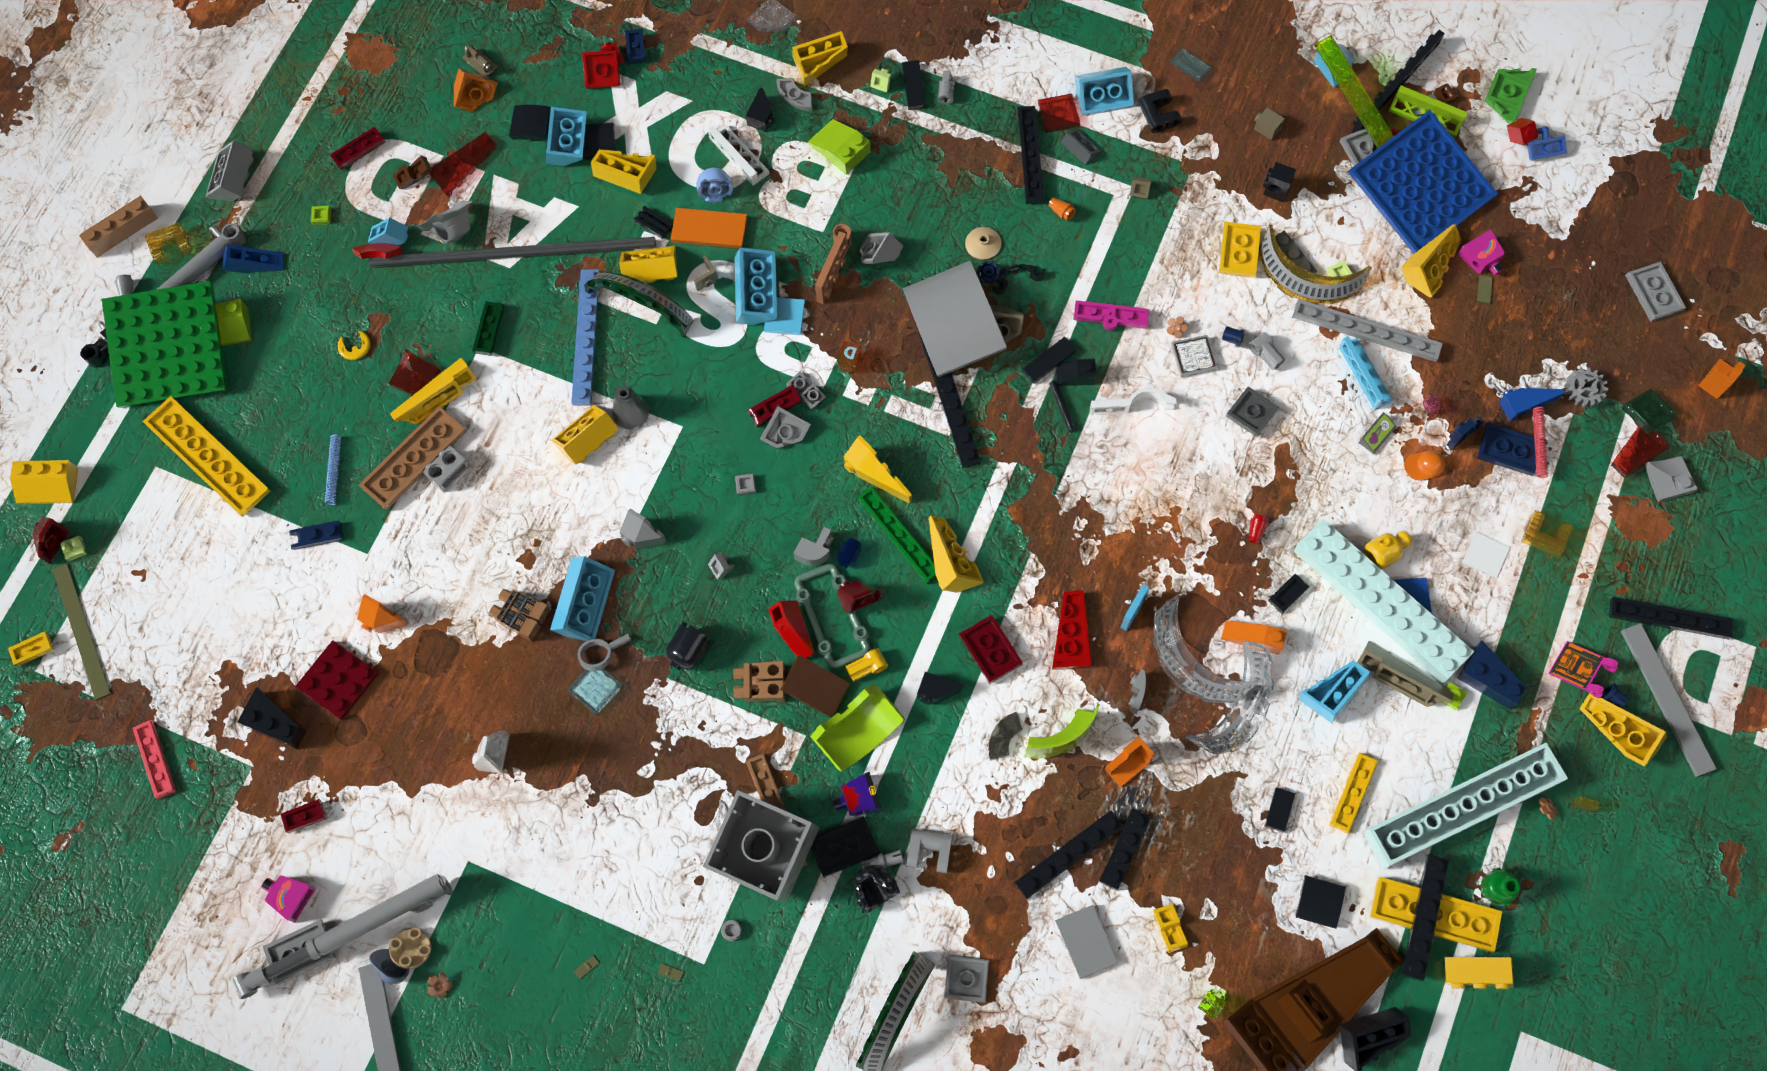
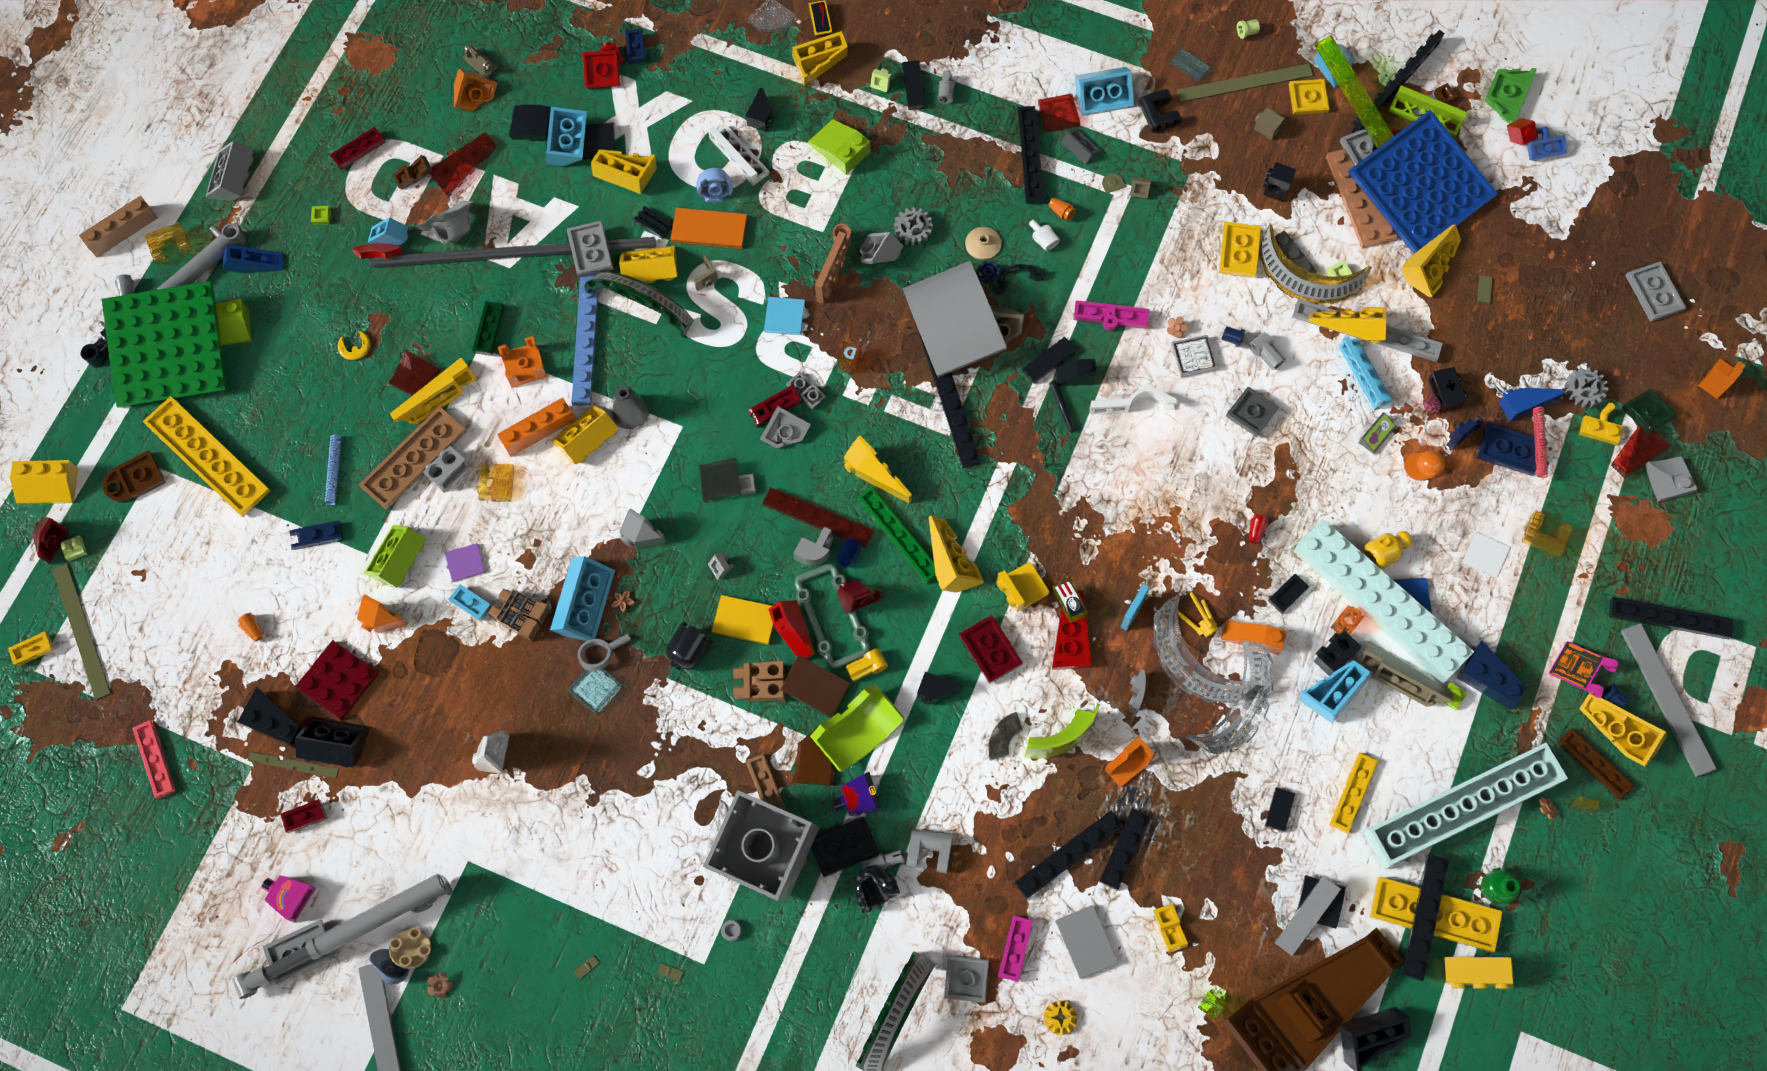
(133, 478): none -> reddish brown tile
(250, 626): none -> orange cone
(289, 764): none -> olive piece
(331, 742): none -> black slope
(395, 556): none -> lime slope
(464, 562): none -> medium lavender piece
(470, 602): none -> medium azure plate
(501, 485): none -> clear yellow plate
(523, 363): none -> orange panel
(536, 427): none -> orange brick
(590, 249): none -> light grey tile
(622, 601): none -> nougat plant
(720, 480): none -> clear smoke tile
(743, 620): none -> yellow tile
(755, 286): medium azure slope -> none
(793, 95): light grey tile -> none
(812, 764): none -> reddish brown tile
(817, 517): none -> clear red plate
(820, 18): none -> black slope
(912, 220): none -> light grey gear
(1015, 948): none -> dark pink plate
(1022, 586): none -> yellow bracket
(1044, 236): none -> white piece
(1054, 1025): none -> yellow gear
(1070, 601): none -> slope
(1112, 182): none -> olive piece
(1208, 625): none -> yellow plant
(1244, 82): none -> olive piece
(1247, 28): none -> yellowish green bush
(1307, 915): none -> light grey tile
(1309, 97): none -> yellow tile
(1339, 655): none -> black brick
(1340, 624): none -> clear orange brick
(1365, 324): none -> yellow wedge
(1366, 219): none -> nougat wing
(1448, 389): none -> black brick
(1483, 253): dark pink torso -> none
(1595, 764): none -> reddish brown tile
(1600, 428): none -> yellow plate

